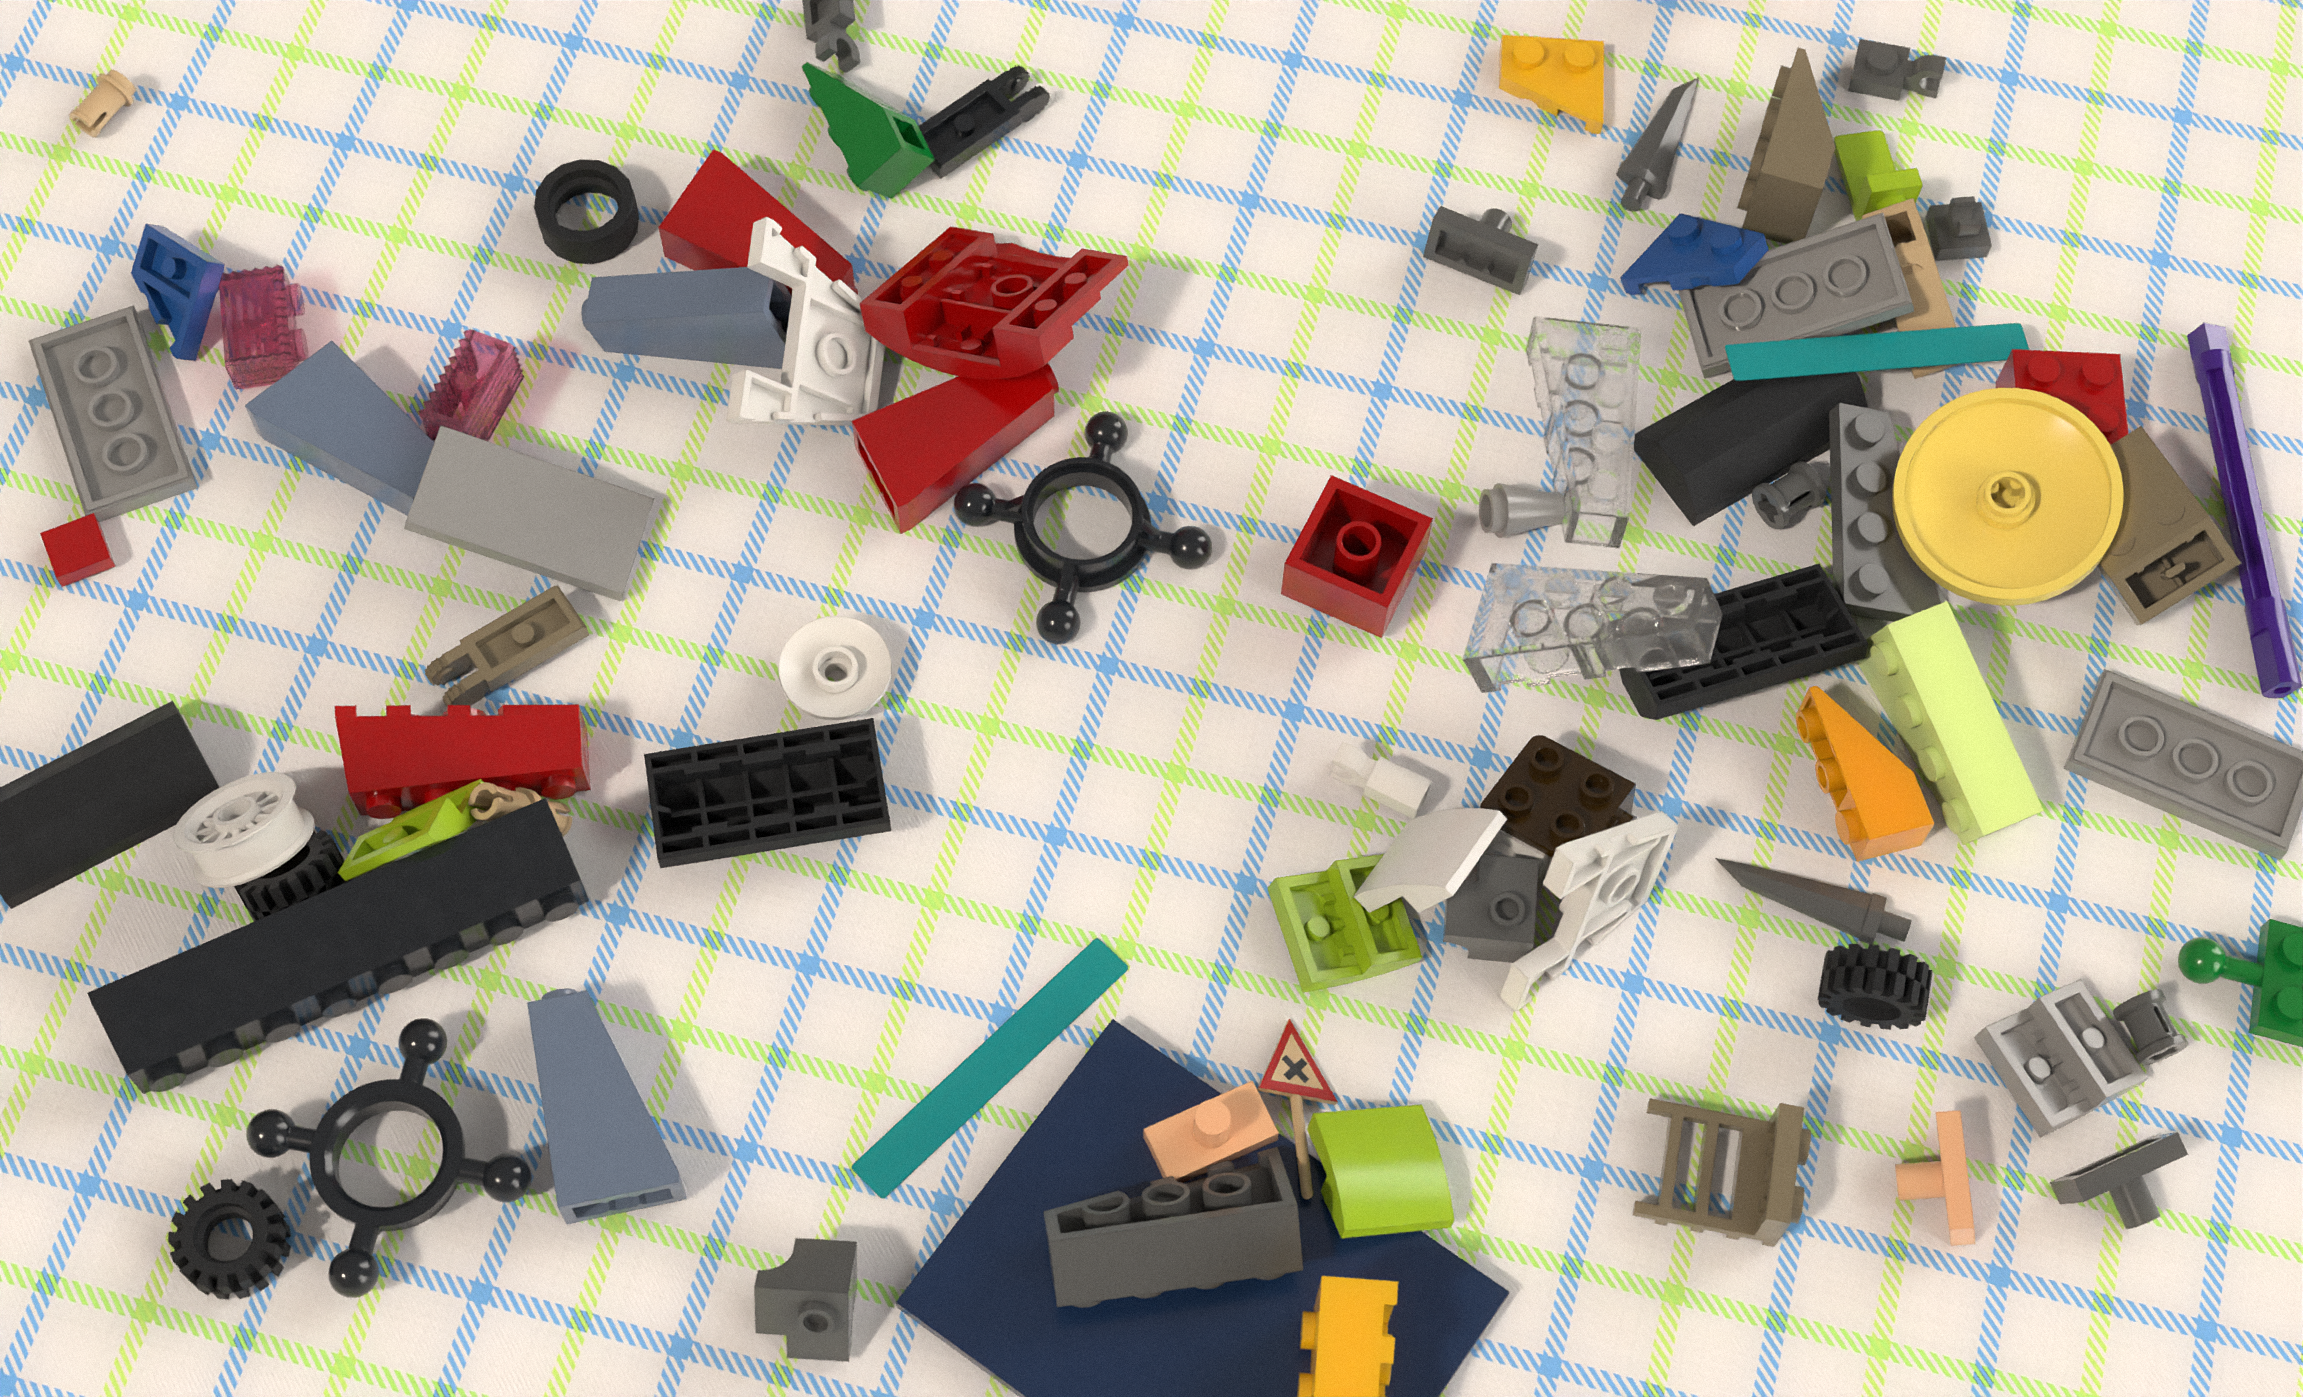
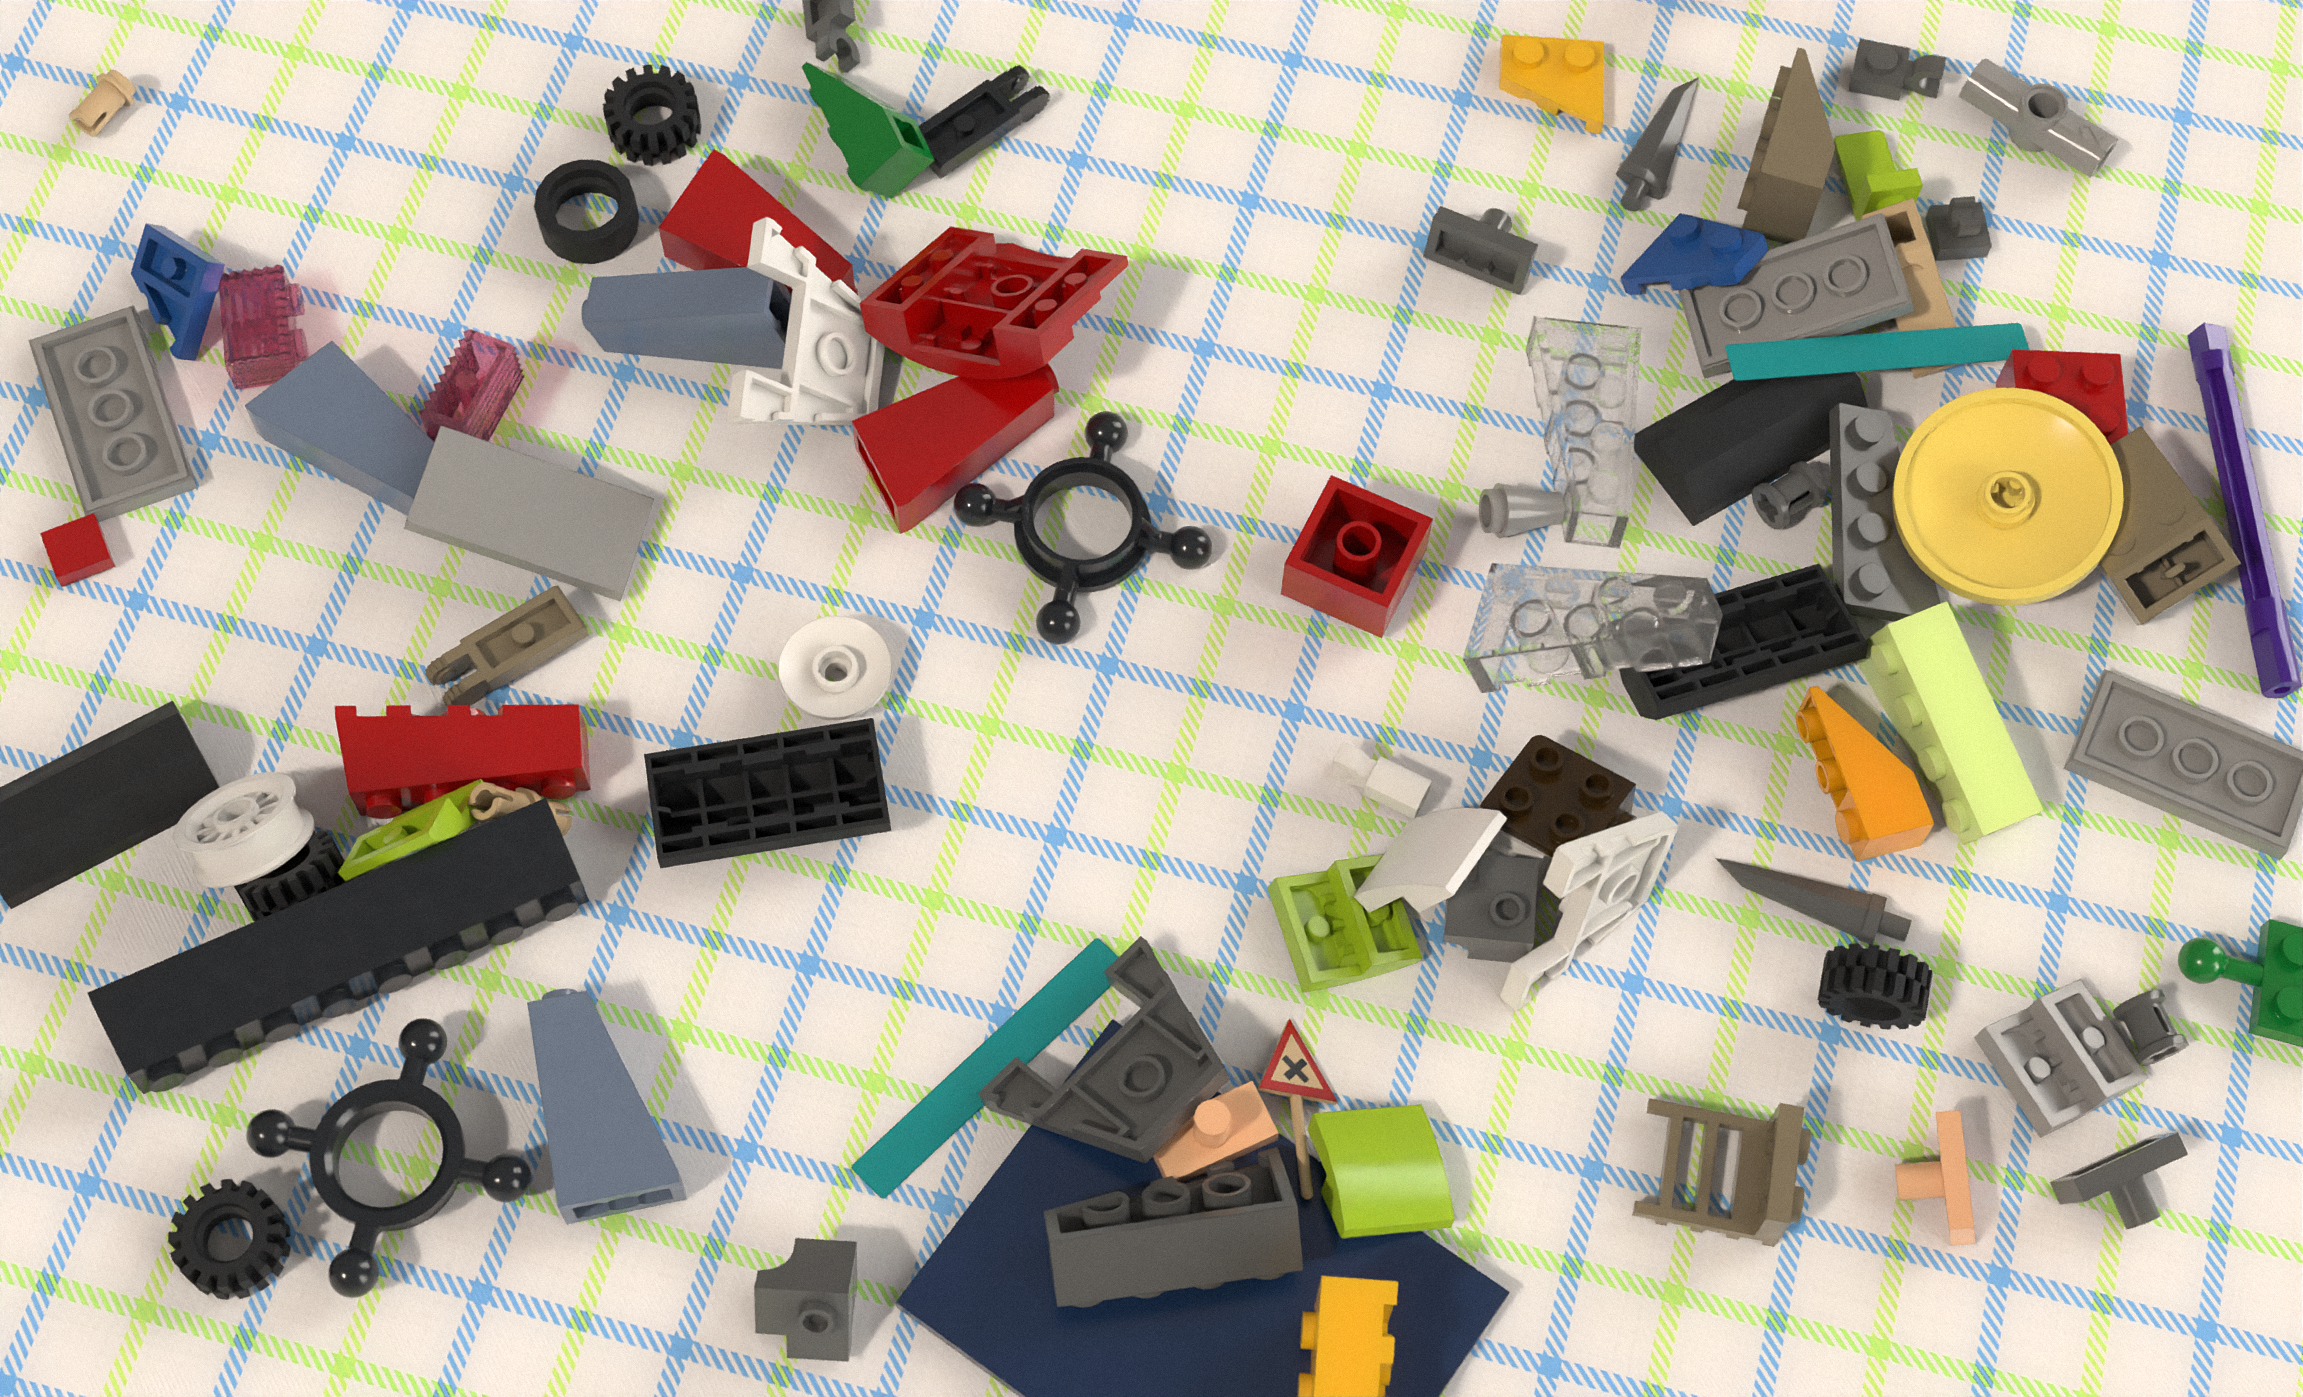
(648, 91): none -> black tyre
(1136, 1084): none -> dark grey wing
(2038, 117): none -> light grey piece

